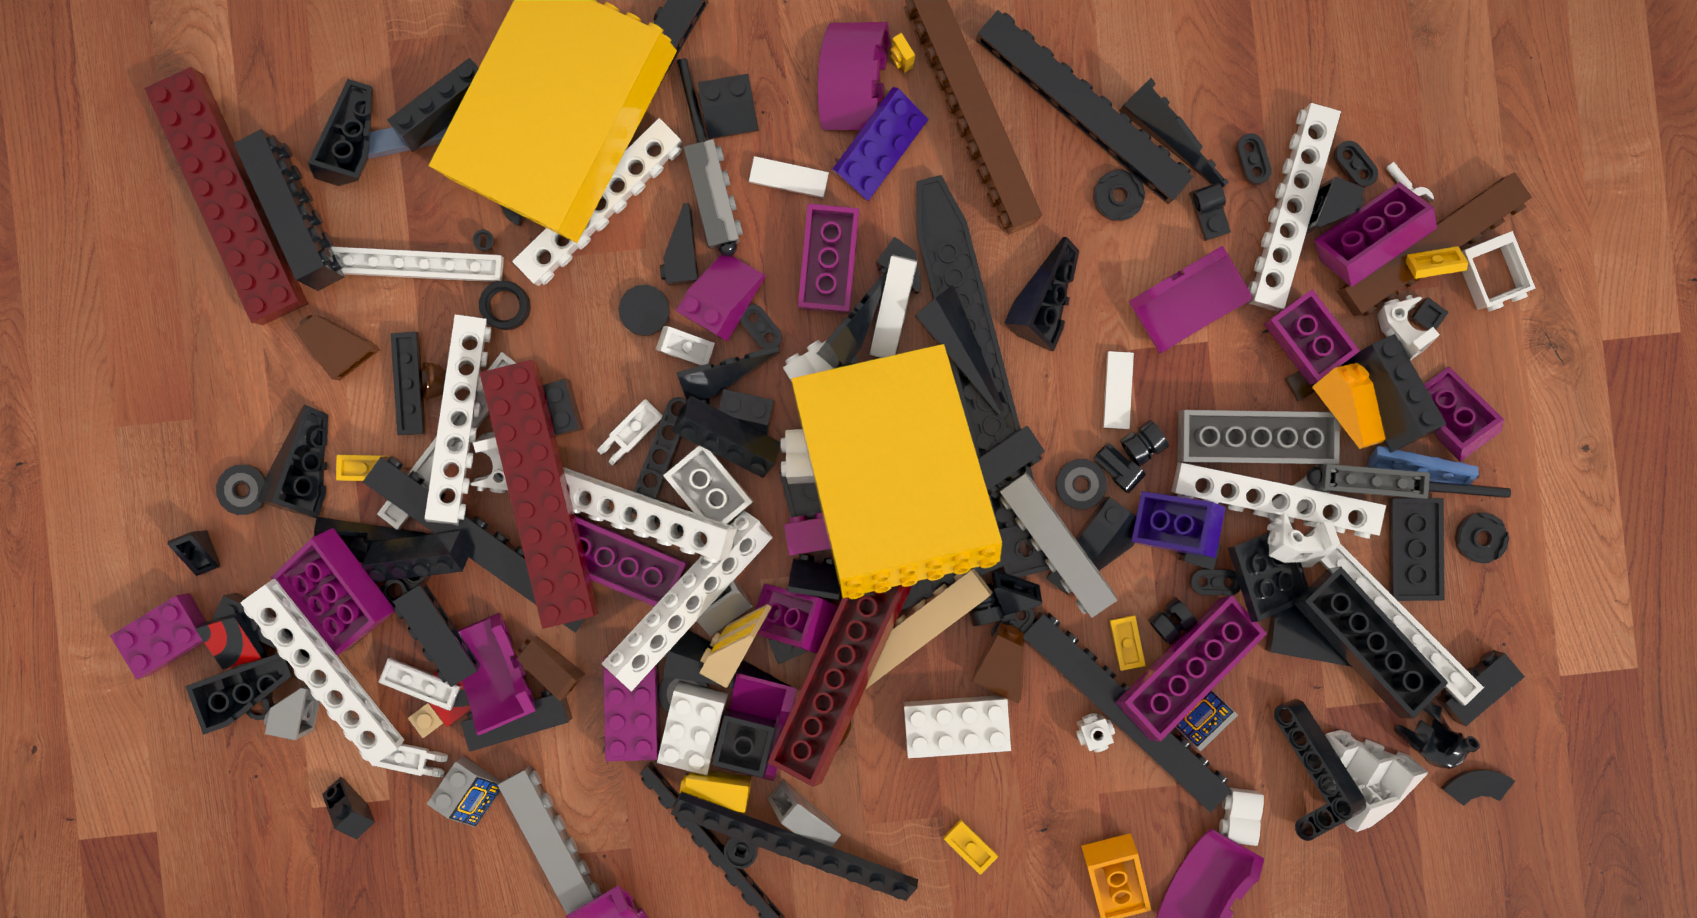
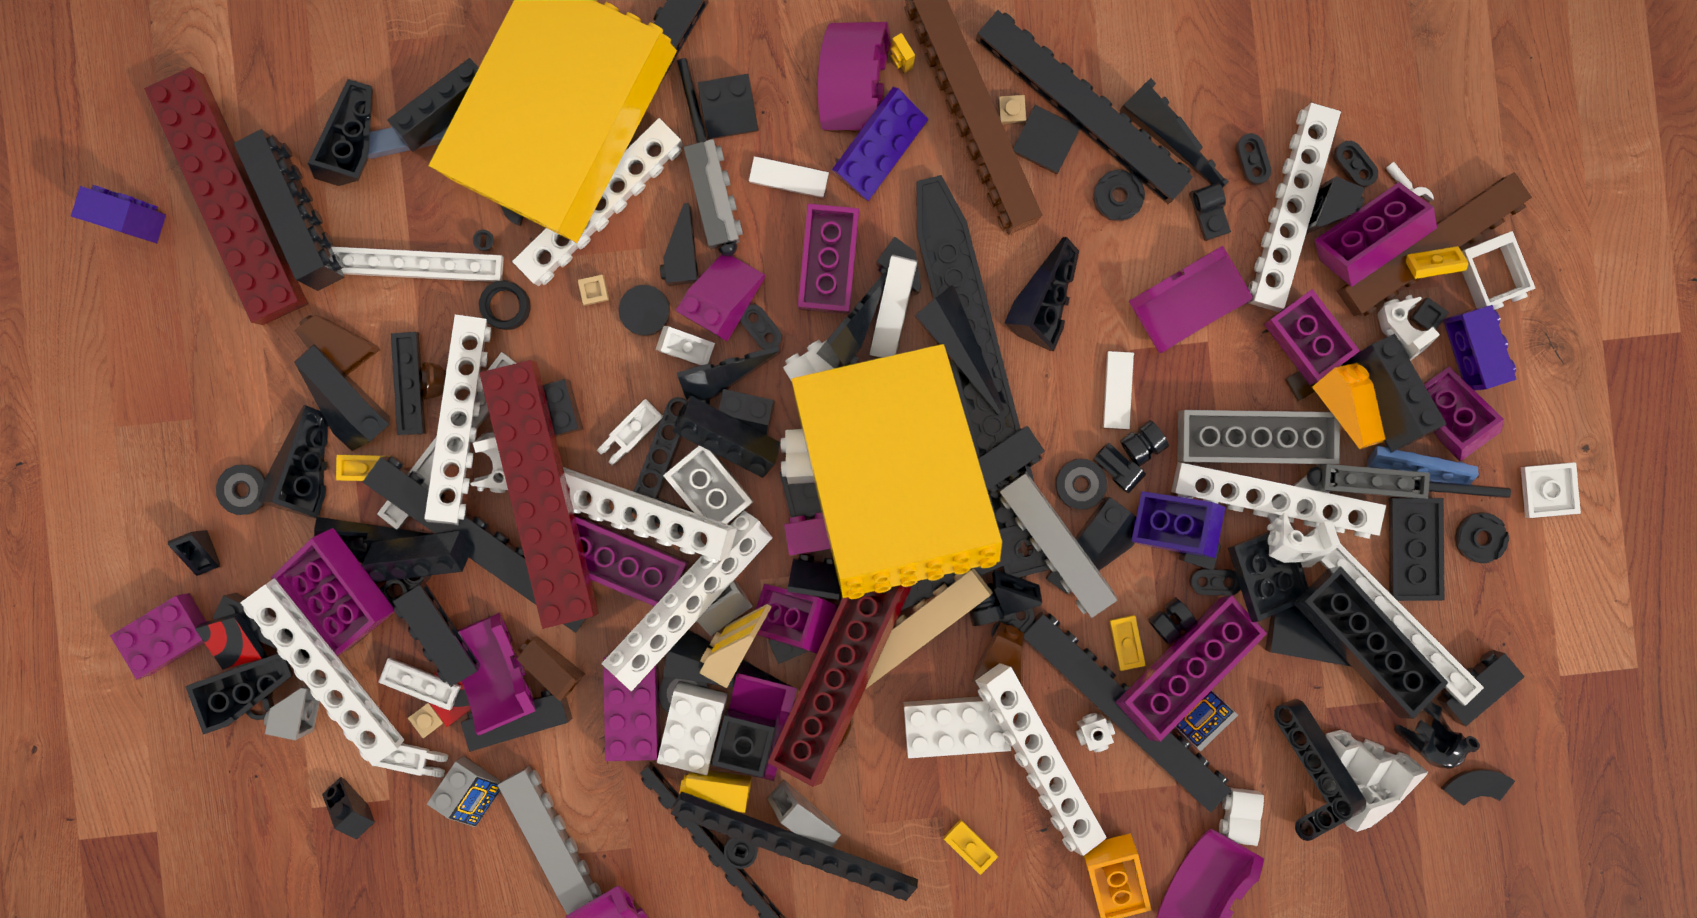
(118, 212): none -> dark purple brick
(345, 406): none -> black wedge
(593, 290): none -> tan plate
(1012, 109): none -> tan plate
(1046, 139): none -> black tile
(1087, 831): none -> white brick
(1480, 348): none -> dark purple brick
(1550, 490): none -> white plate

